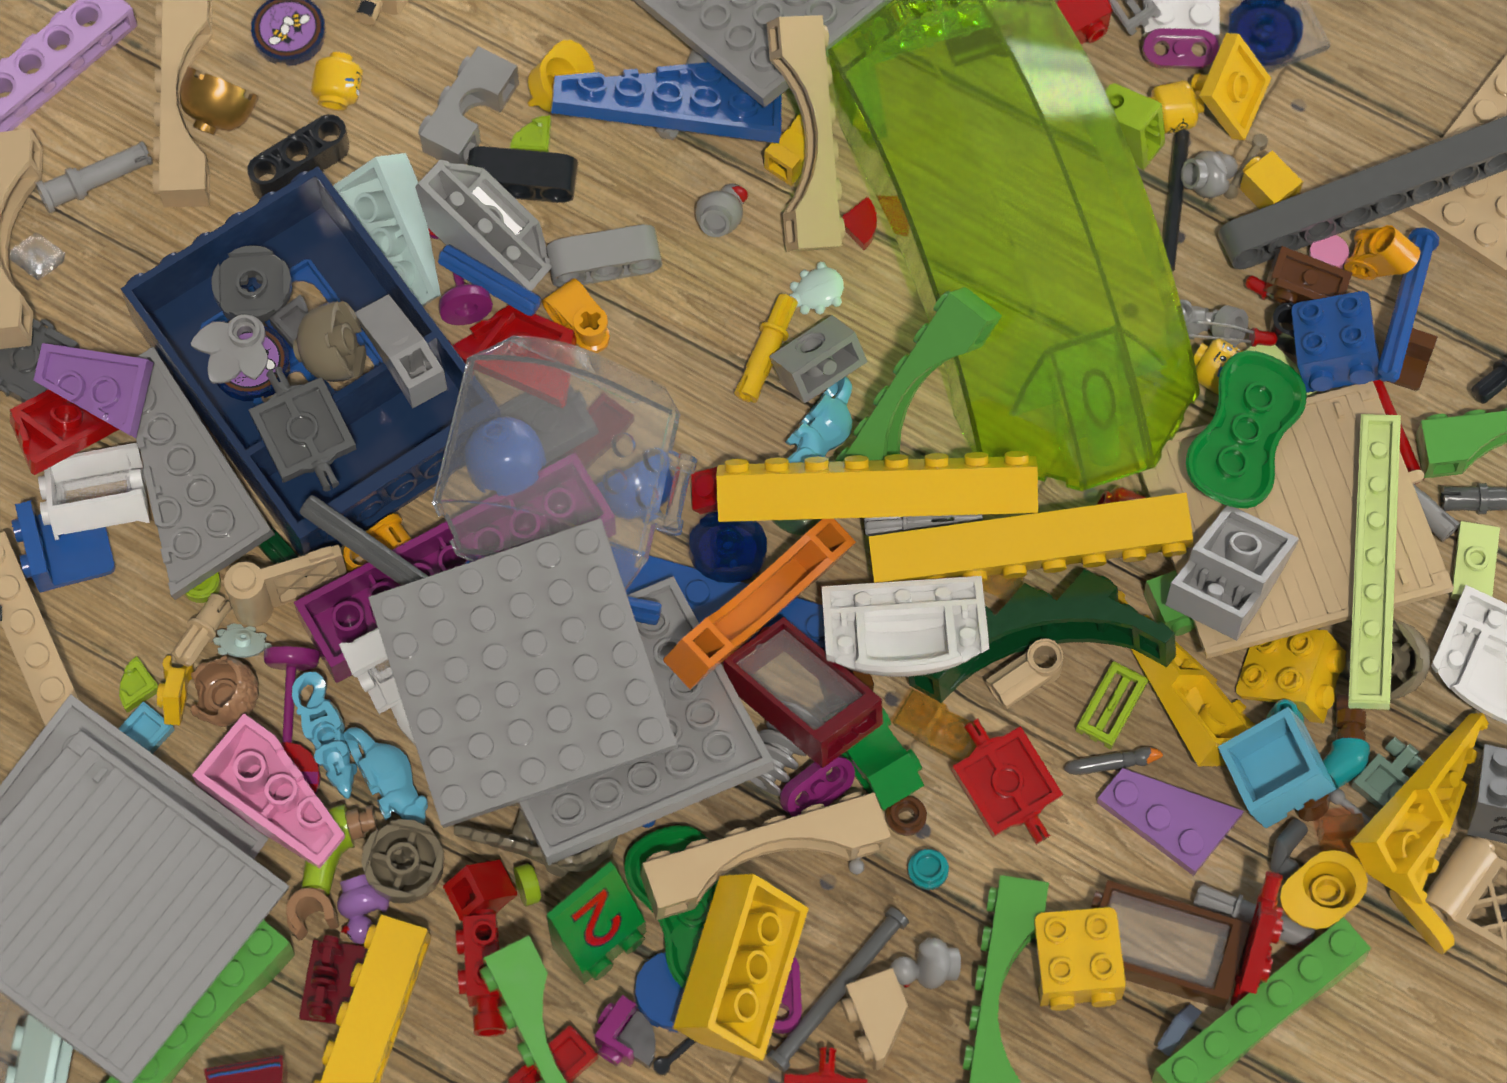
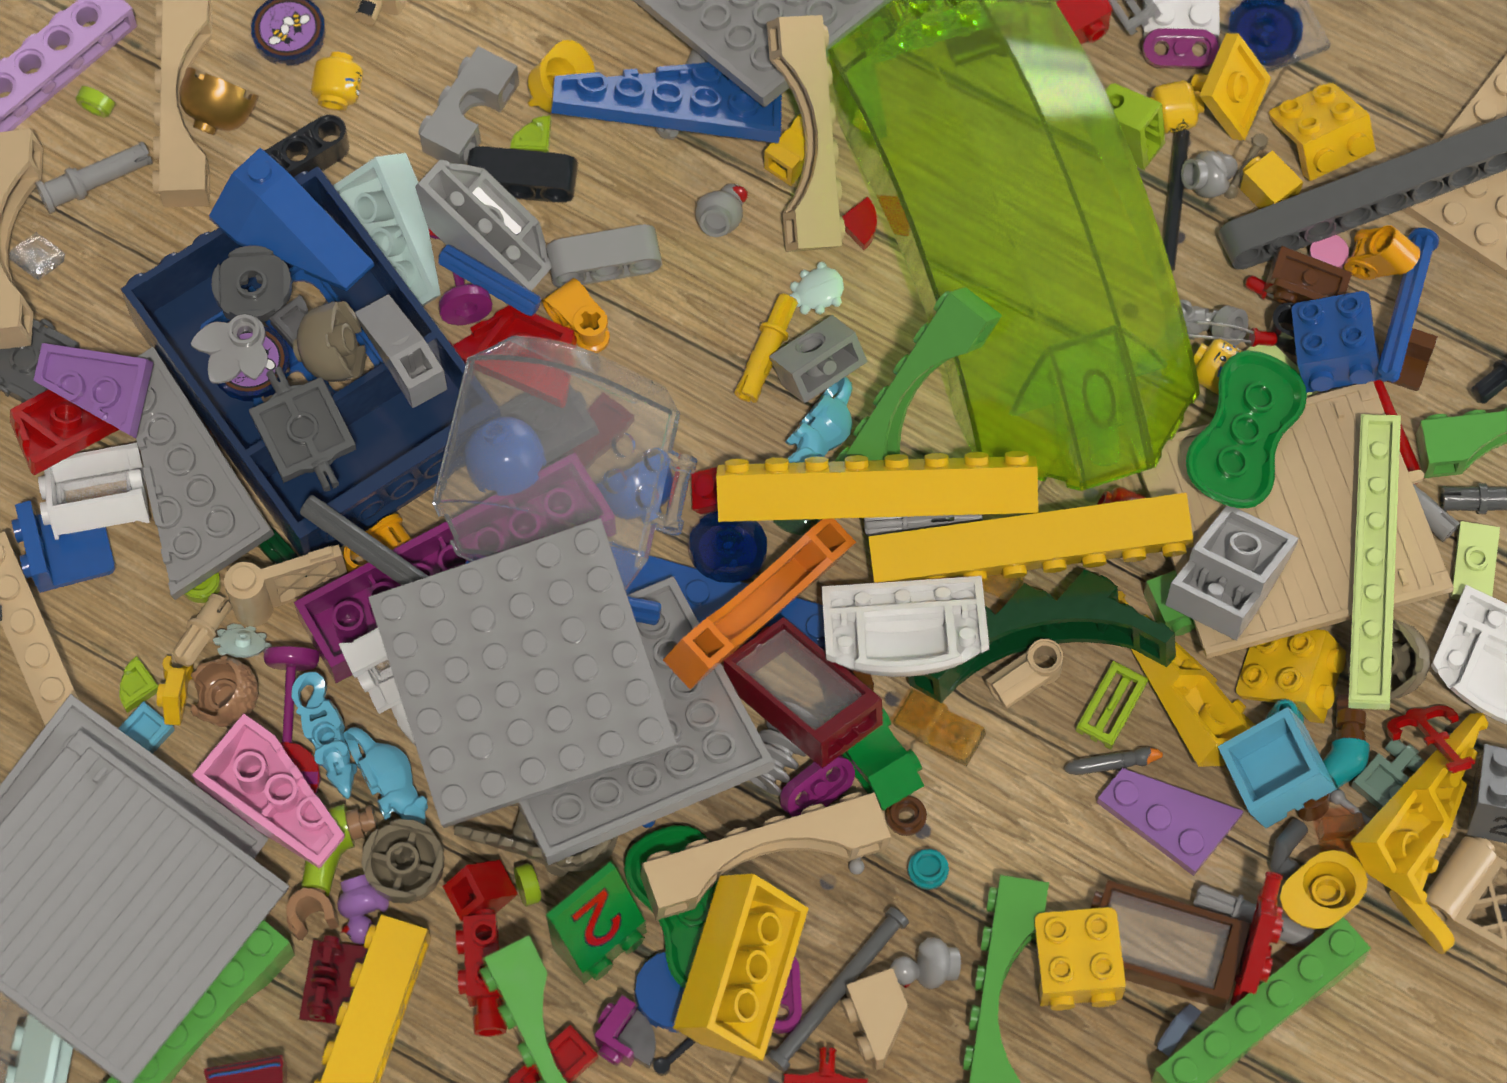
(94, 101): none -> lime tile
(274, 211): none -> blue wedge
(1006, 781): red plate -> none
(1326, 128): none -> yellow bracket
(1419, 717): none -> red piece

